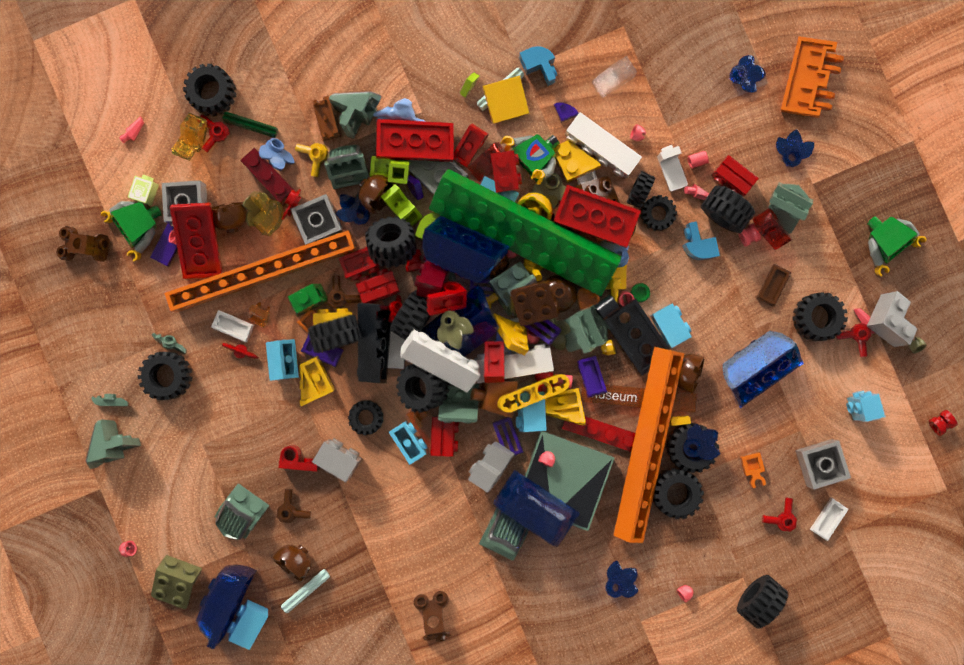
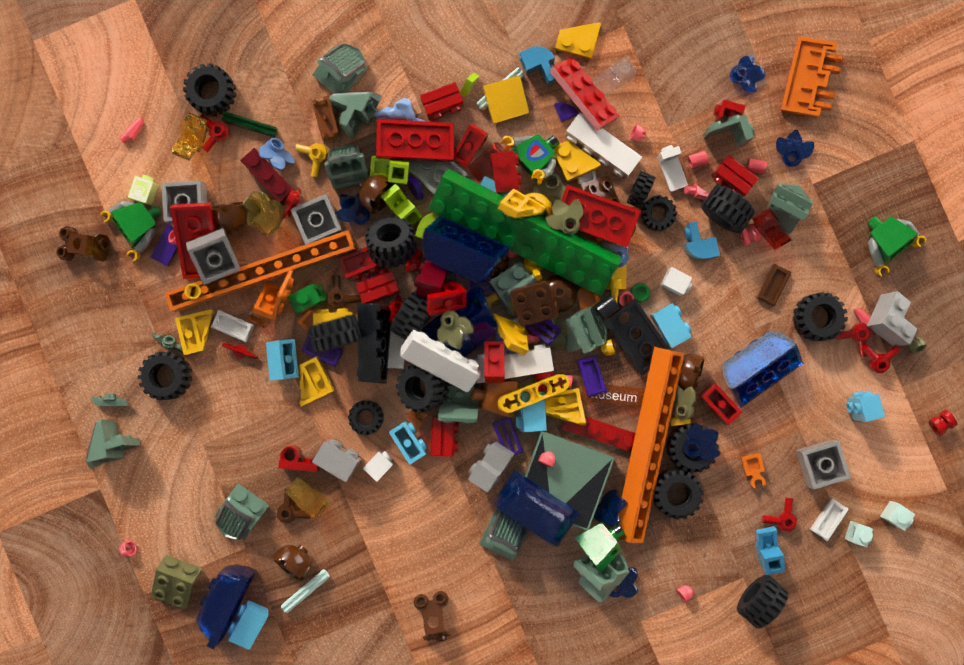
(188, 291): none -> yellow hinge
(194, 330): none -> yellow wing
(213, 256): none -> light grey brick
(272, 297): none -> orange bracket
(307, 499): none -> clear yellow brick
(340, 68): none -> sand green piece
(379, 465): none -> white brick
(442, 101): none -> red brick
(520, 205): none -> yellow wing
(564, 214): none -> olive plate
(578, 40): none -> yellow wing
(584, 93): none -> plate
(601, 544): none -> torso
(601, 583): none -> sand green piece
(609, 508): none -> clear blue plate
(676, 281): none -> white brick
(686, 400): none -> olive plate
(720, 404): none -> red brick
(729, 108): none -> red bracket
(741, 129): none -> sand green bracket
(756, 166): none -> coral hinge
(768, 551): none -> dark azure brick
(862, 535): none -> light aqua brick
(880, 362): none -> red piece
(898, 515): none -> light aqua brick

